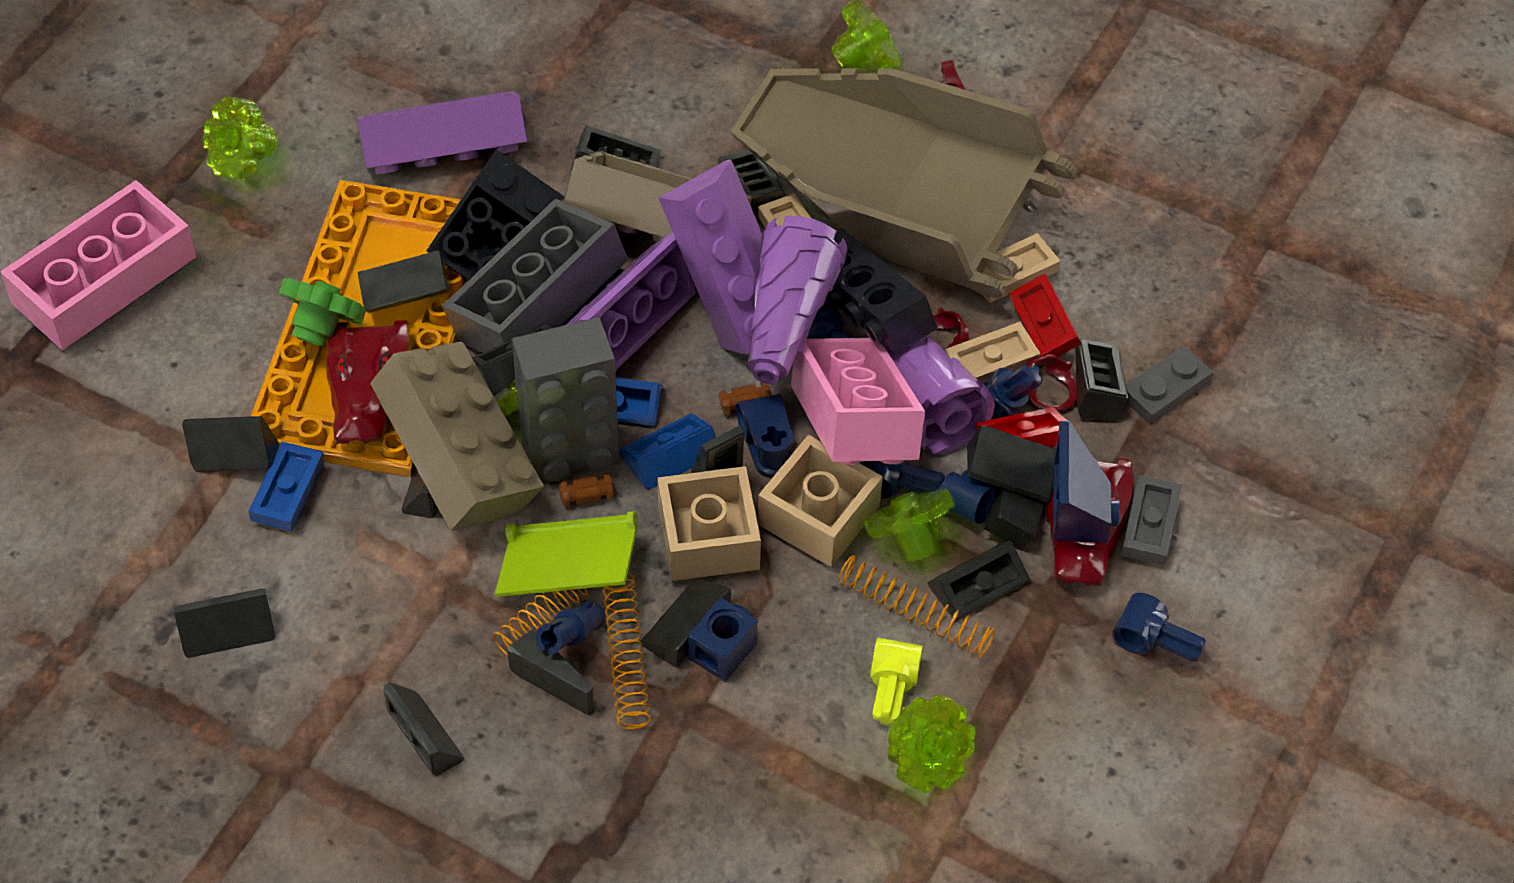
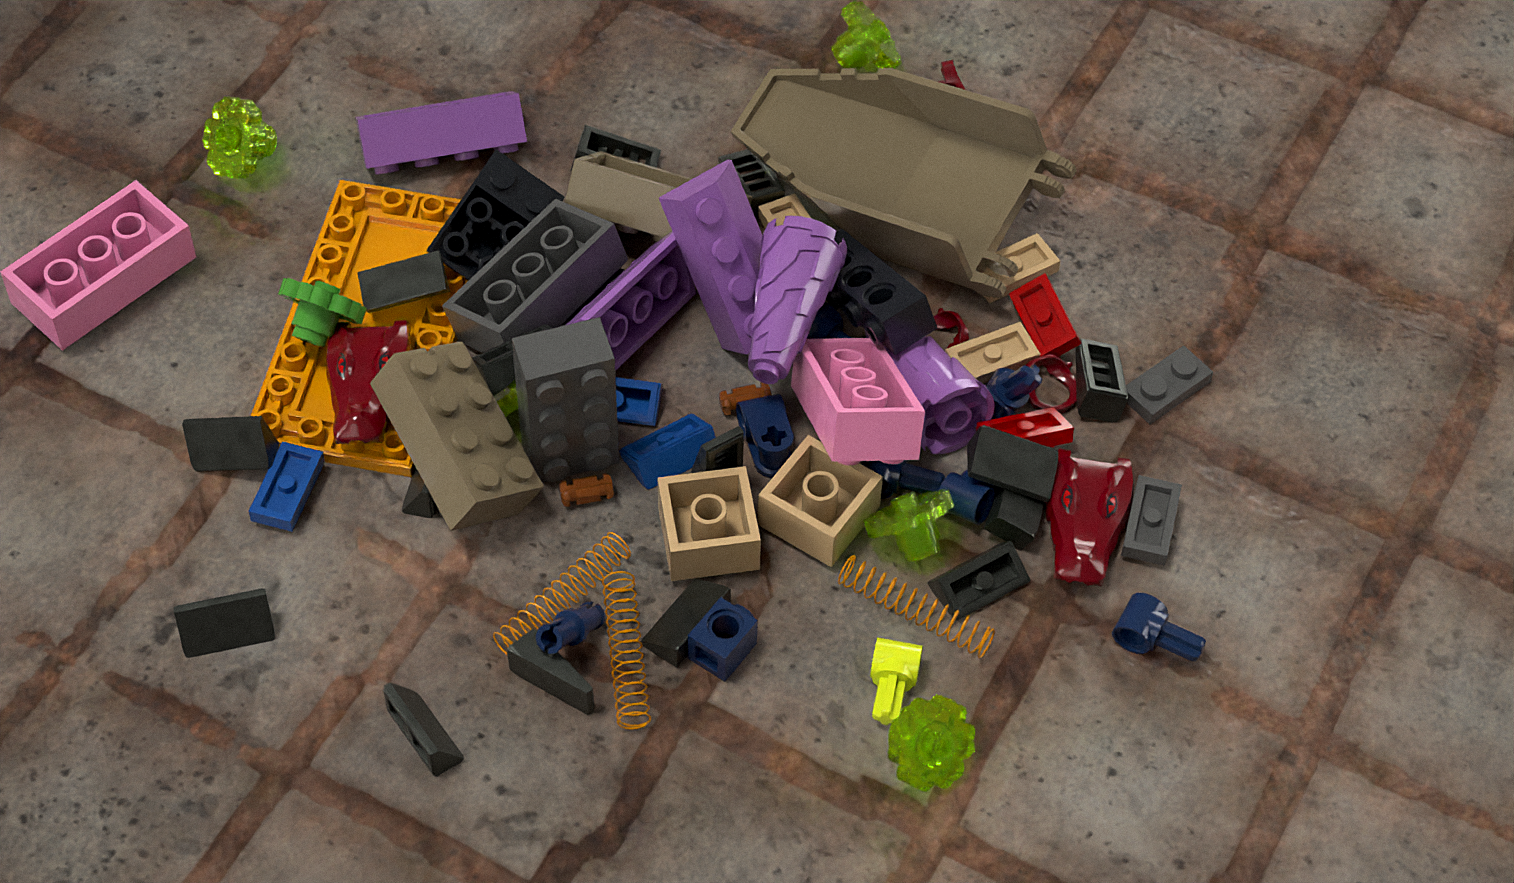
(567, 555): lime piece -> none
(1081, 492): dark blue slope -> none

